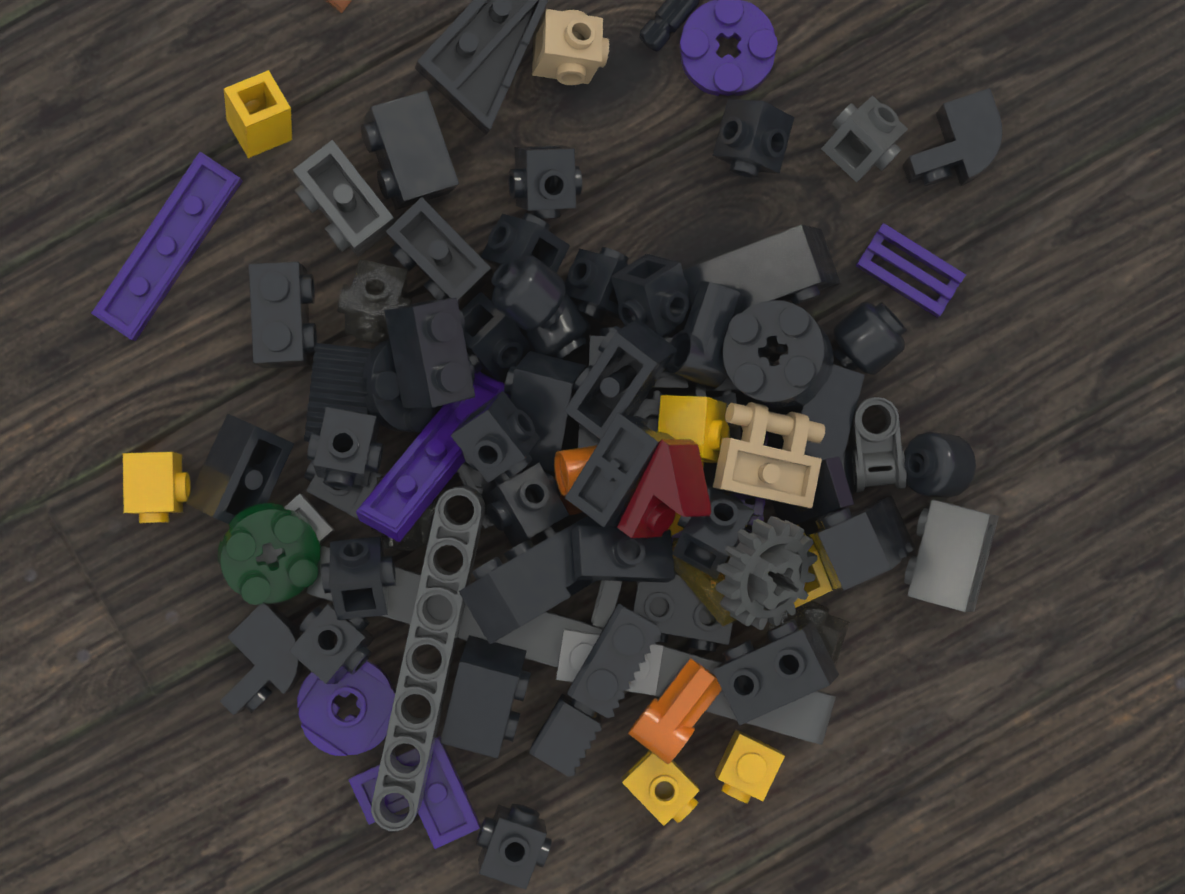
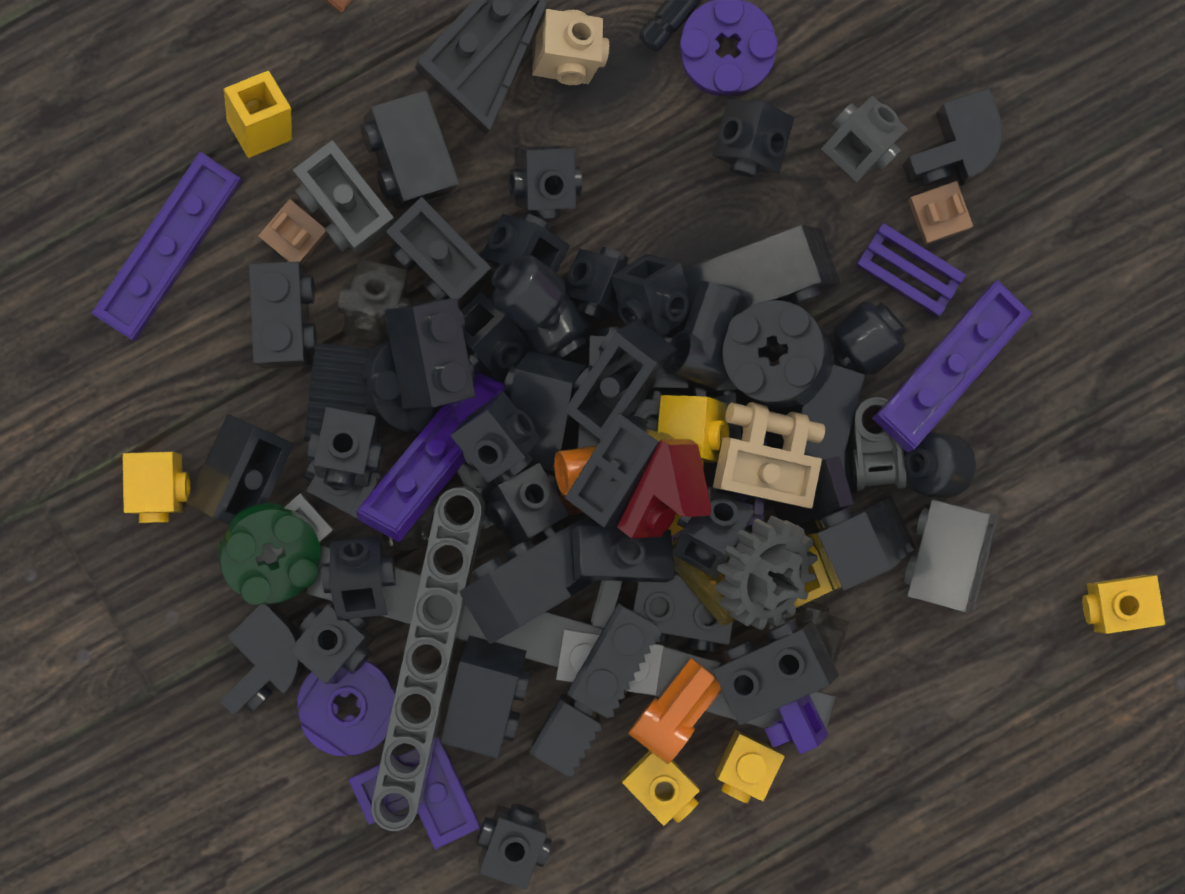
(293, 233): none -> medium nougat tile
(798, 722): none -> dark purple tile
(940, 213): none -> medium nougat tile
(952, 366): none -> dark purple tile
(1123, 604): none -> yellow brick

